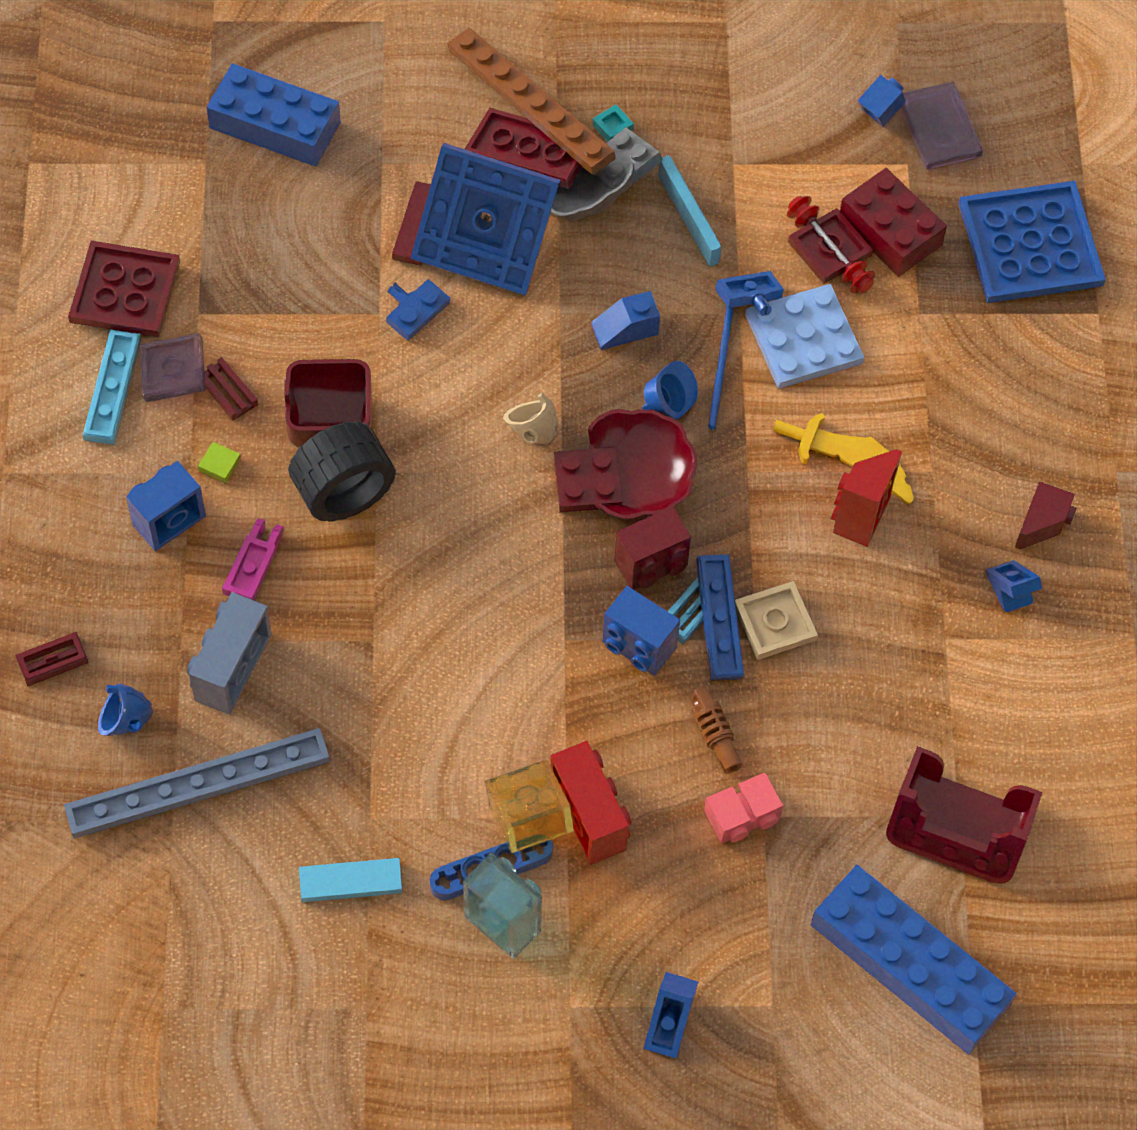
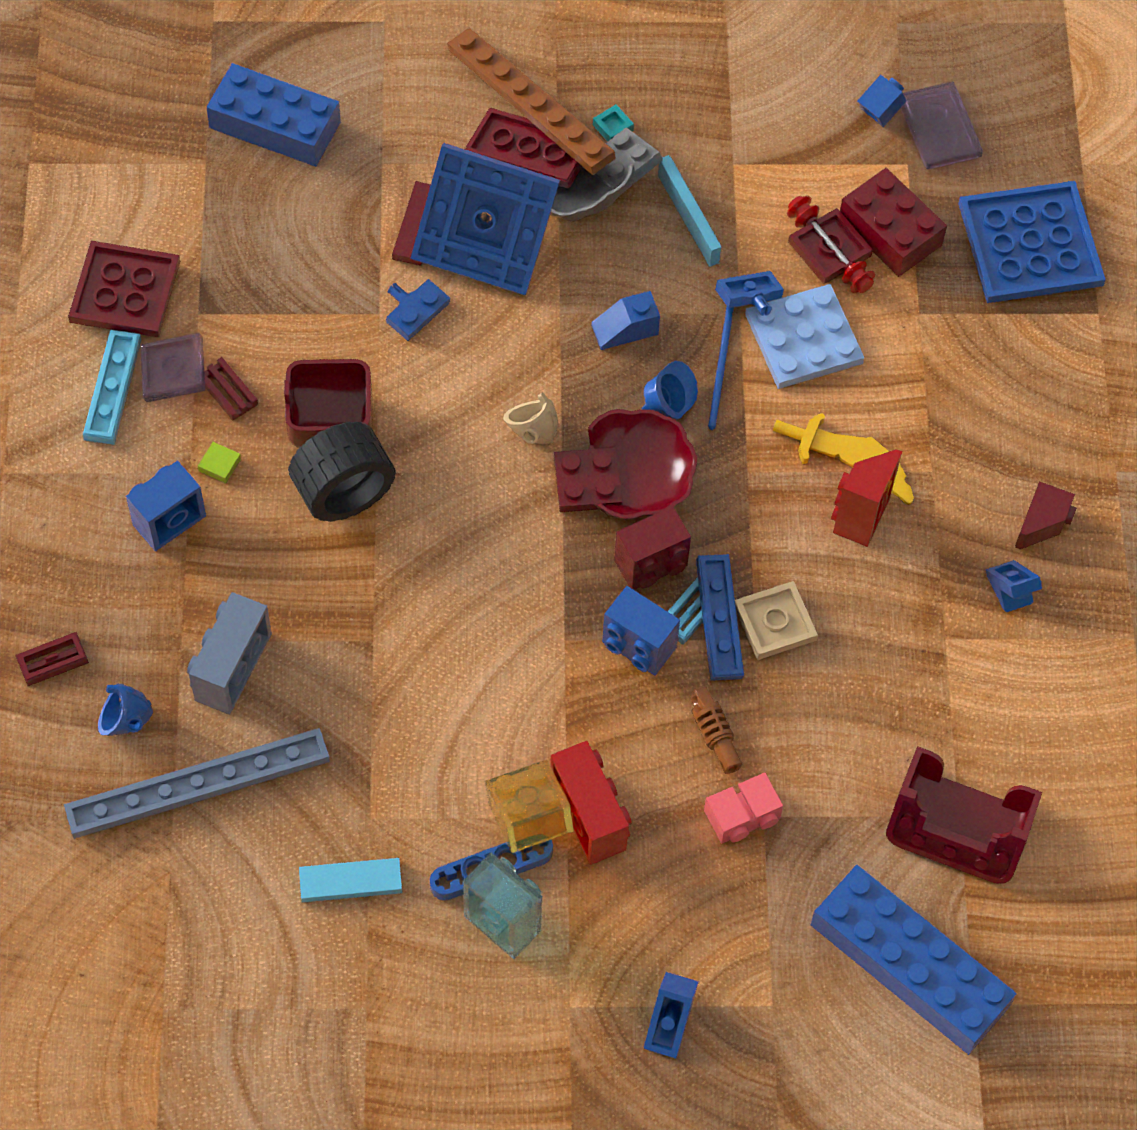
(253, 561): dark pink hinge -> none

